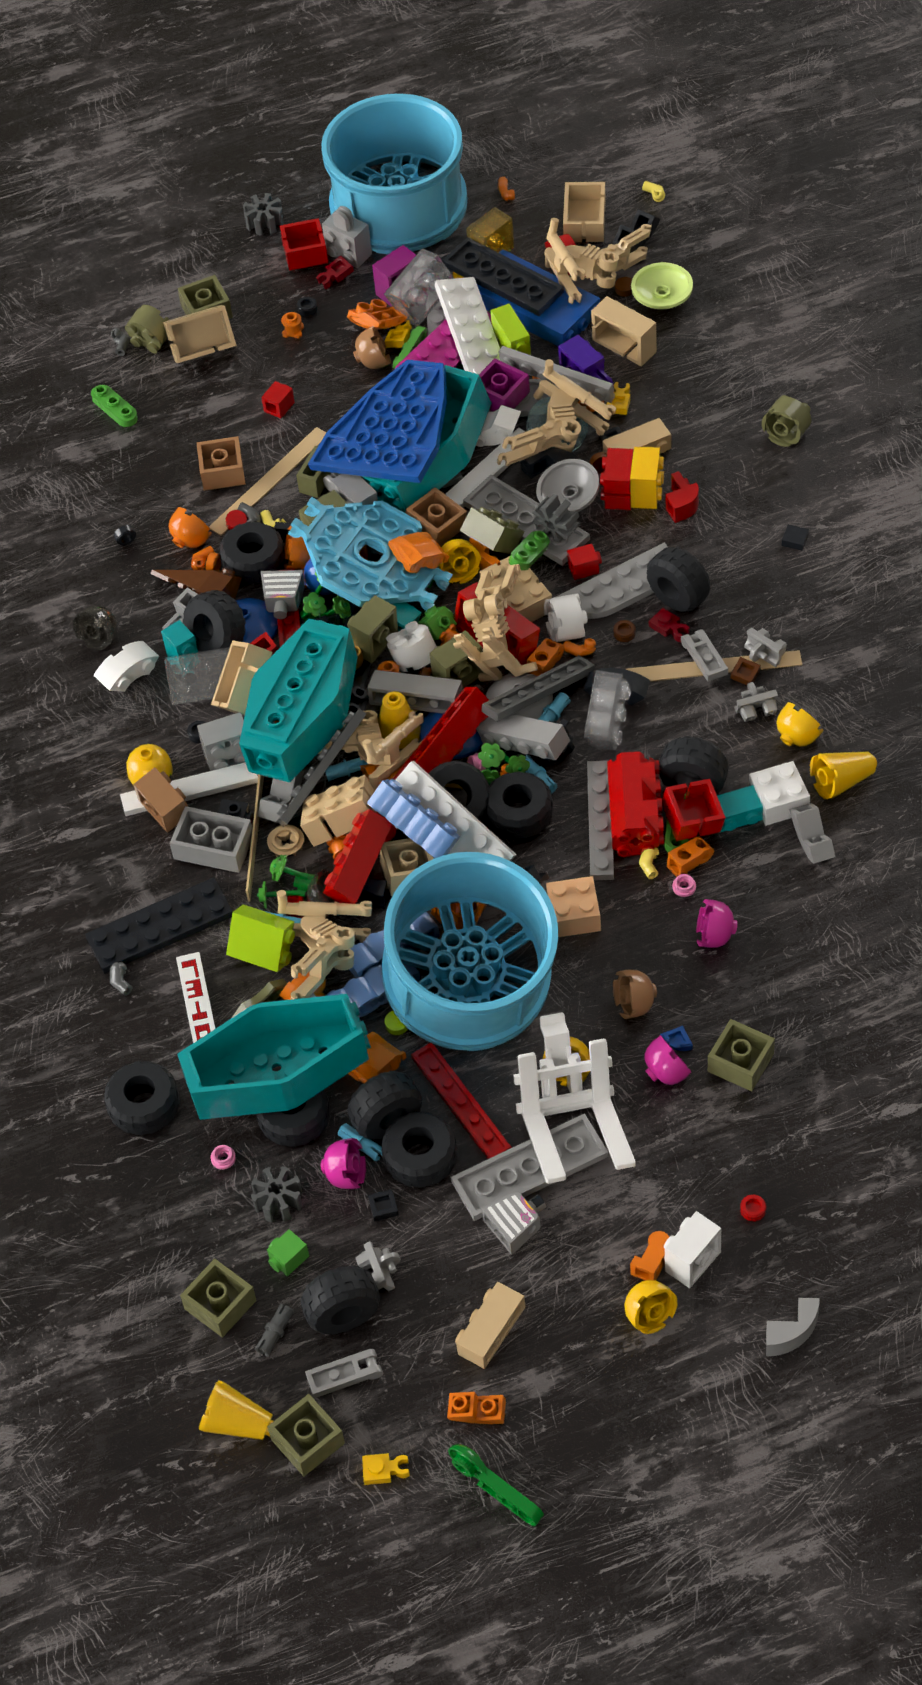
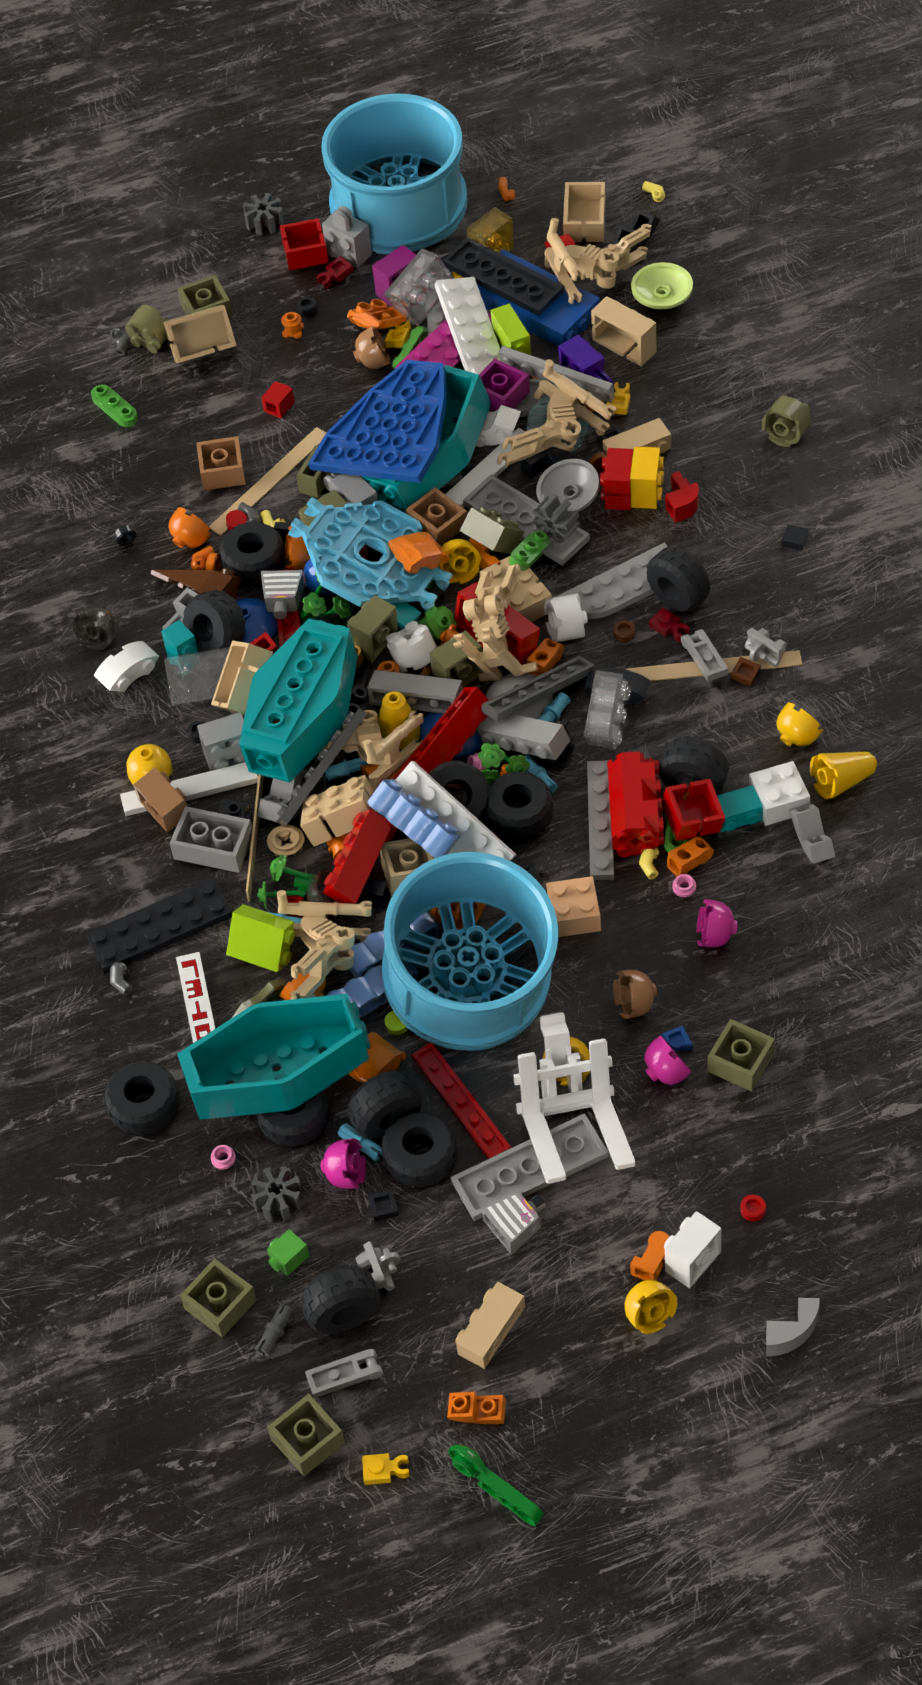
(234, 1414): yellow cone -> none
(580, 650): orange arm -> none
(583, 561): red brick -> none
(623, 286): reddish brown tile -> none
(756, 698): light grey hips -> none

